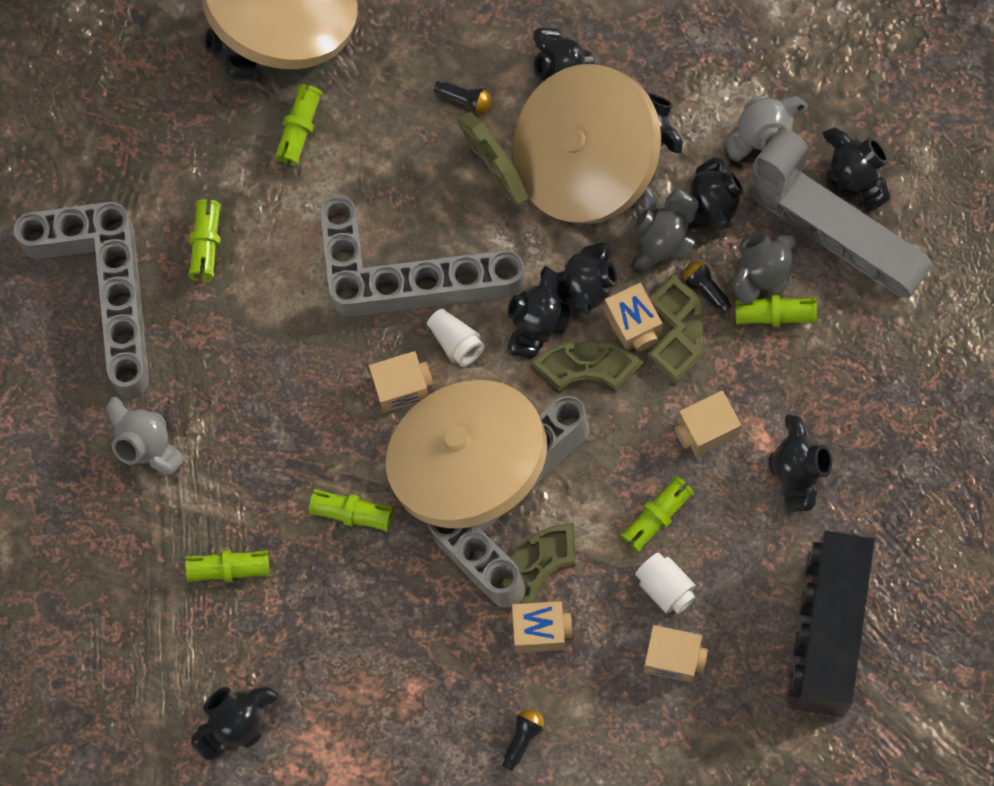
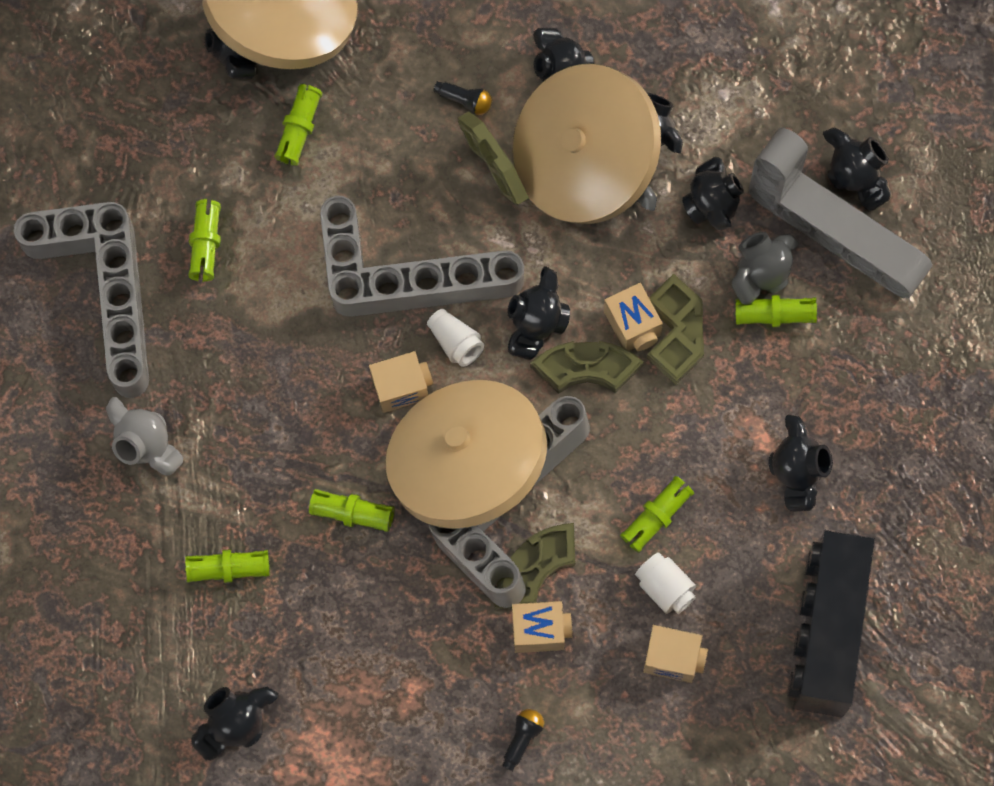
(587, 278): black piece -> none
(666, 231): dark grey piece -> none
(699, 276): black piece -> none
(707, 424): tan brick -> none
(760, 122): light grey piece -> none

